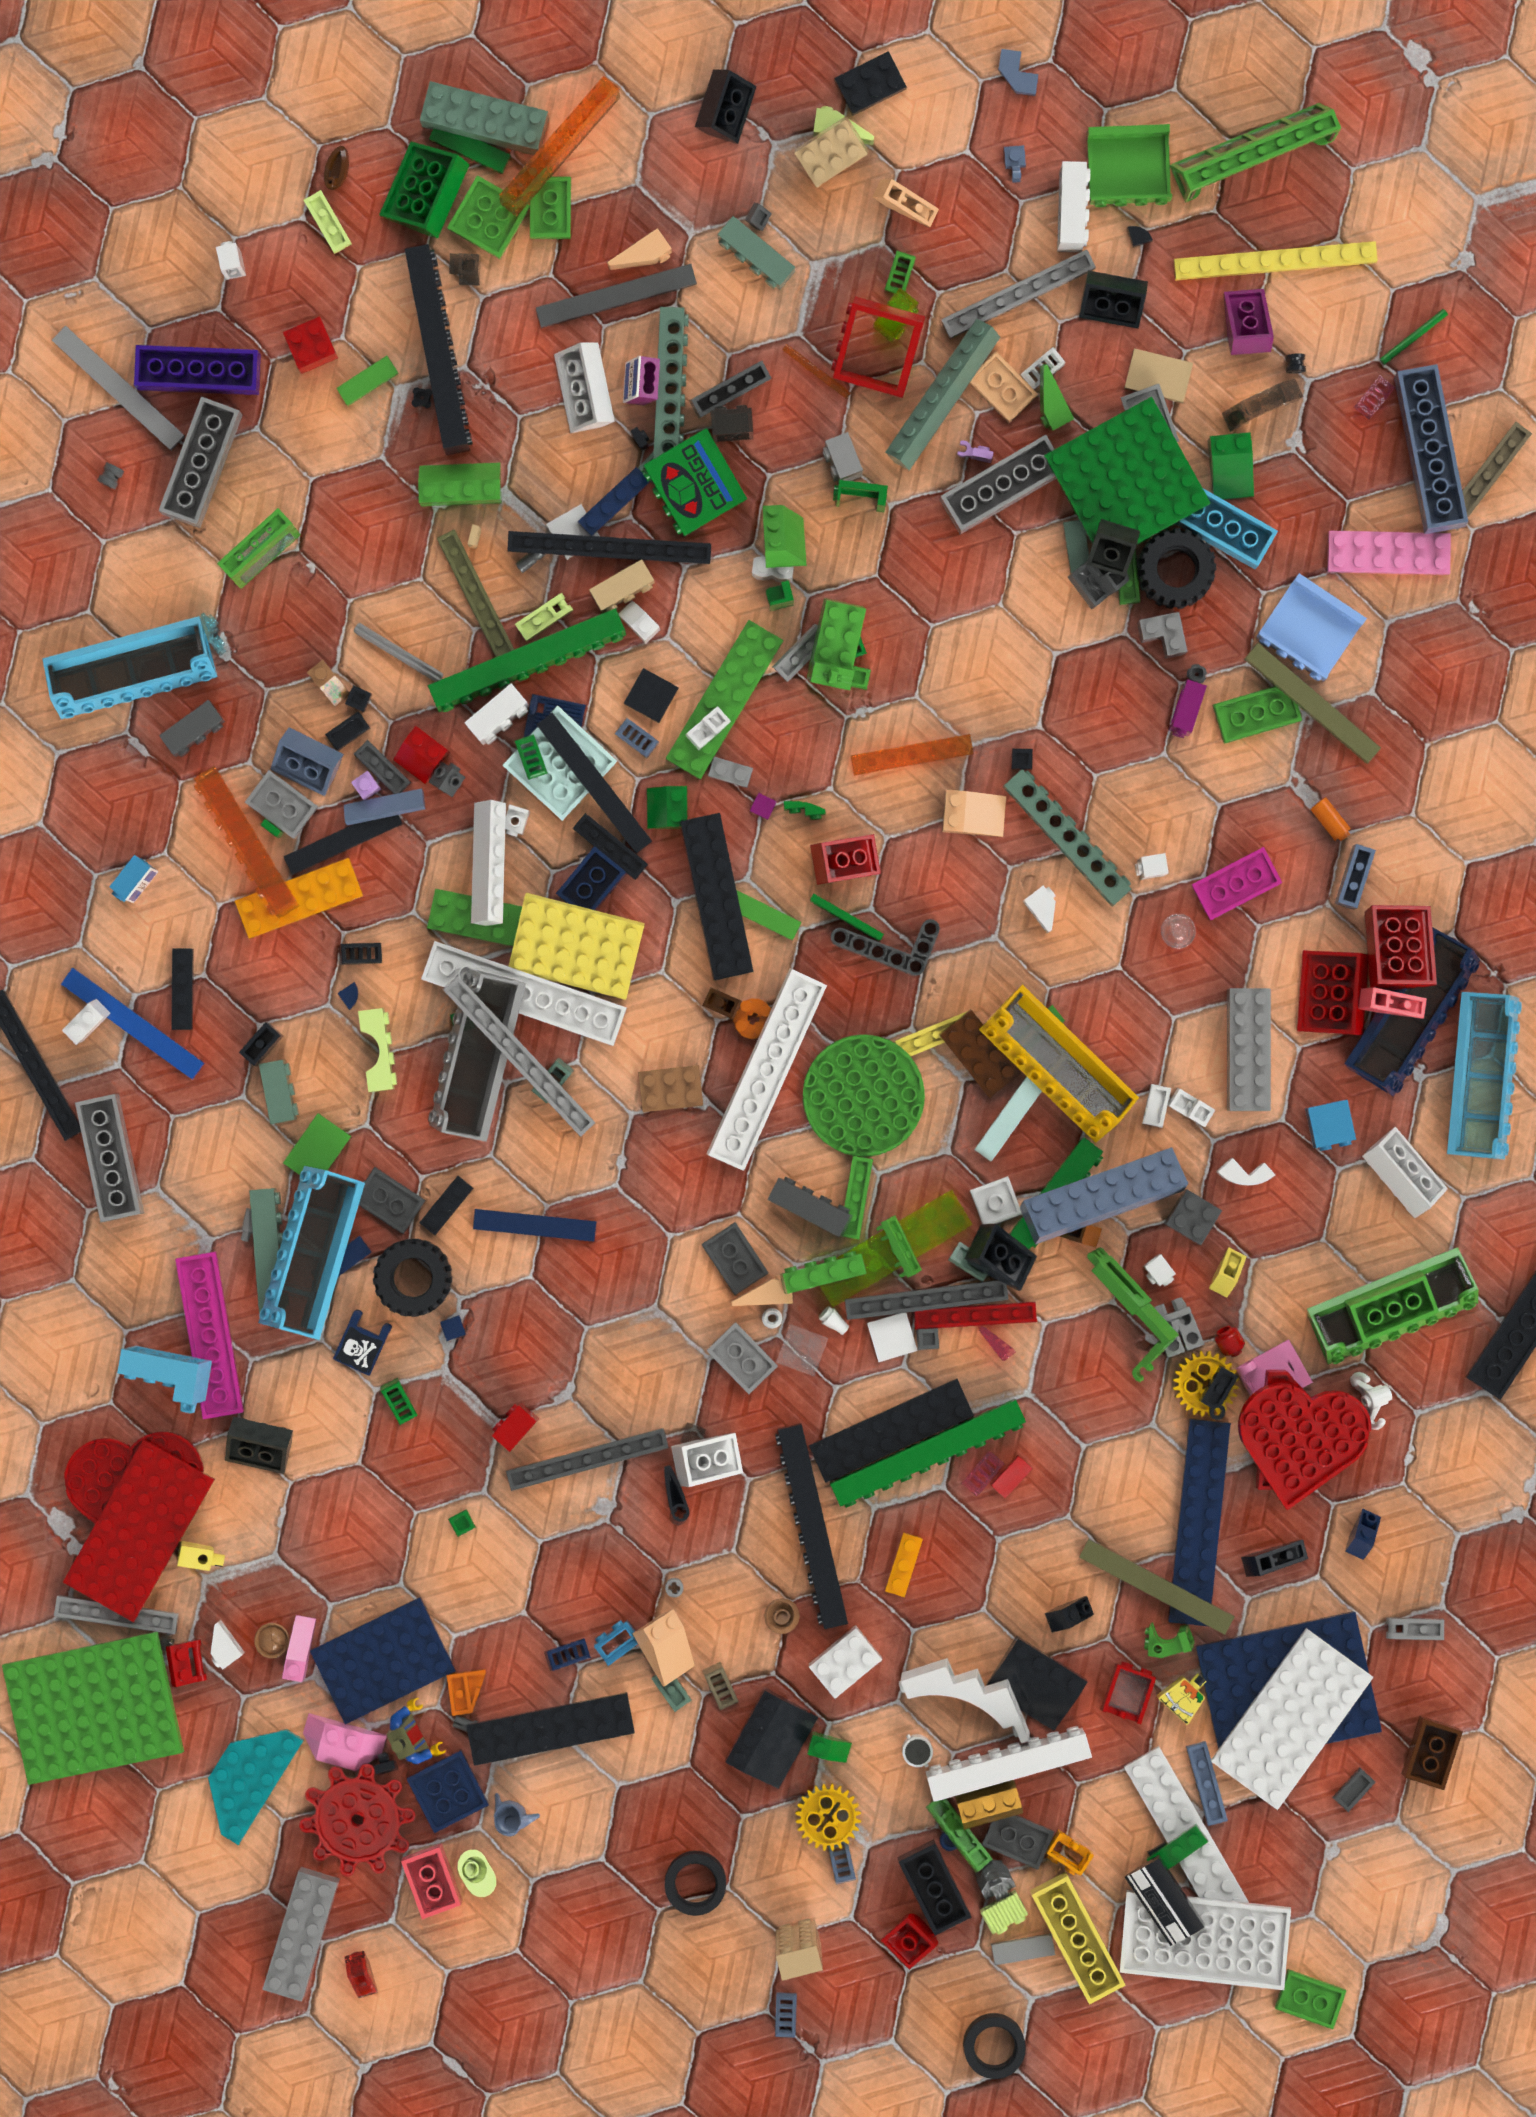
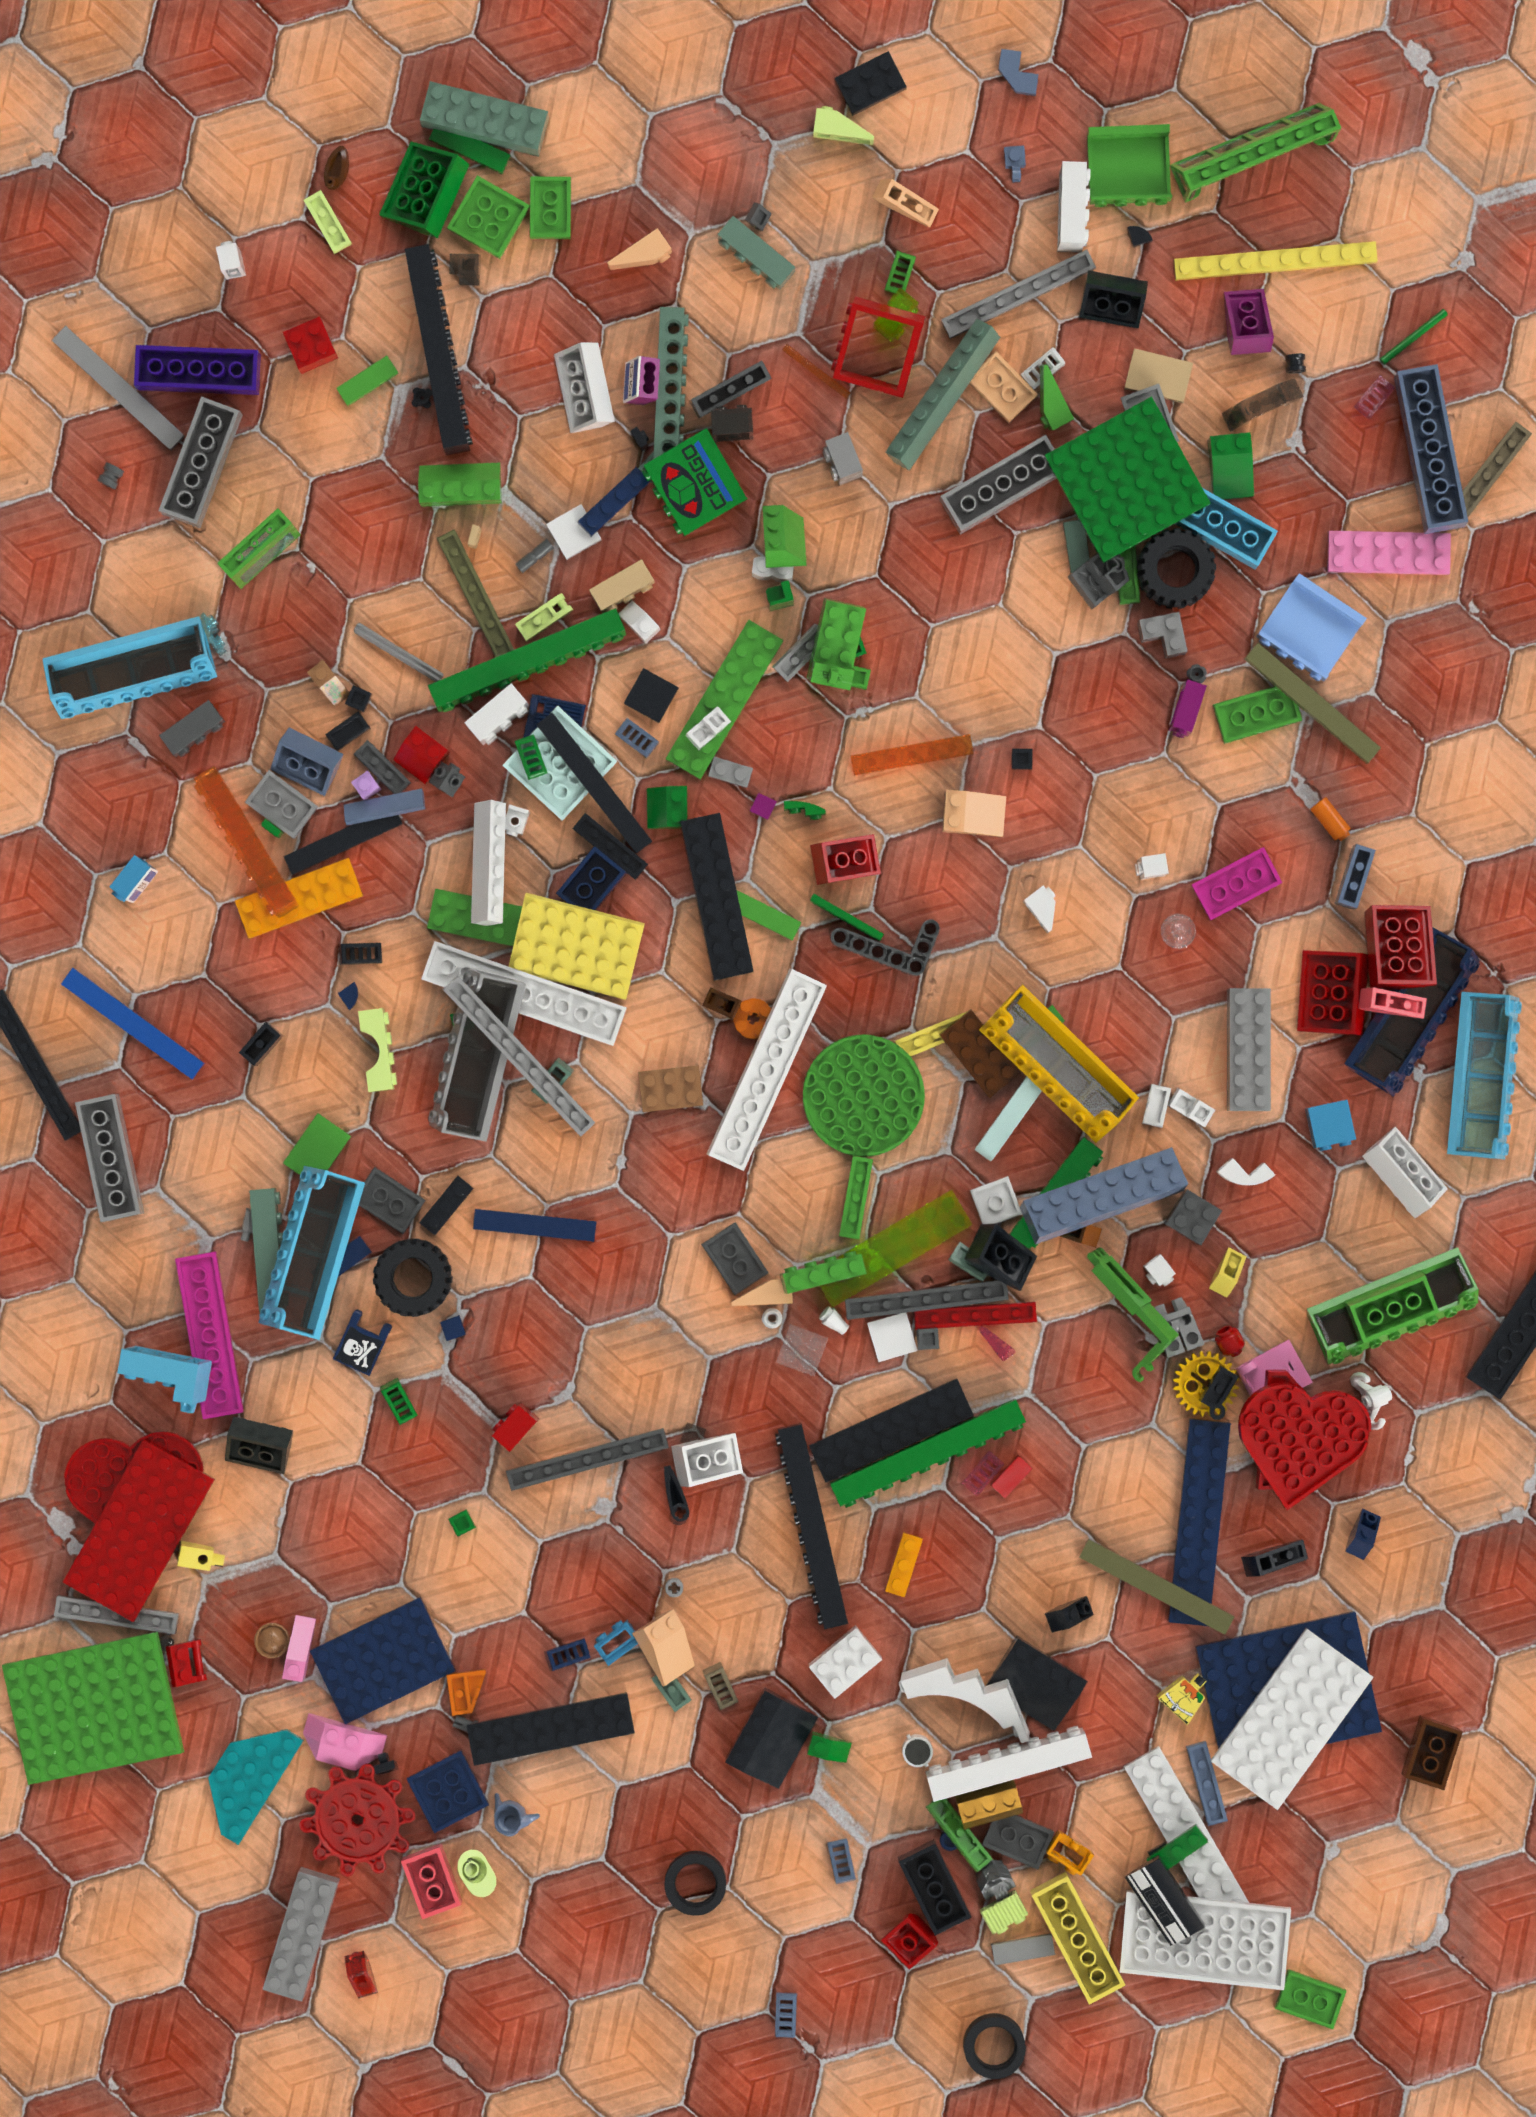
(86, 1021): white brick -> none
(182, 988): black plate -> none
(224, 1646): white slope -> none
(278, 1091): sand green brick -> none
(407, 1738): torso -> none
(559, 146): clear orange brick -> none
(609, 547): black plate -> none
(616, 295): dark grey tile -> none
(725, 105): black slope -> none
(742, 1358): light grey plate -> none
(782, 1616): medium nougat hat -> none
(798, 1949): tan brick -> none
(810, 1207): dark grey brick -> none
(831, 151): tan brick -> none
(843, 1827): yellow gear -> none
(863, 490): green window -> none
(900, 1247): bright green plate -> none
(981, 453): lavender plate -> none
(1069, 849): sand green brick -> none
(1113, 547): pearl dark grey slope -> none
(1128, 1692): window -> none
(1181, 1643): bright green tile -> none
(1353, 1789): dark grey tile -> none
(1415, 1628): light grey plate -> none

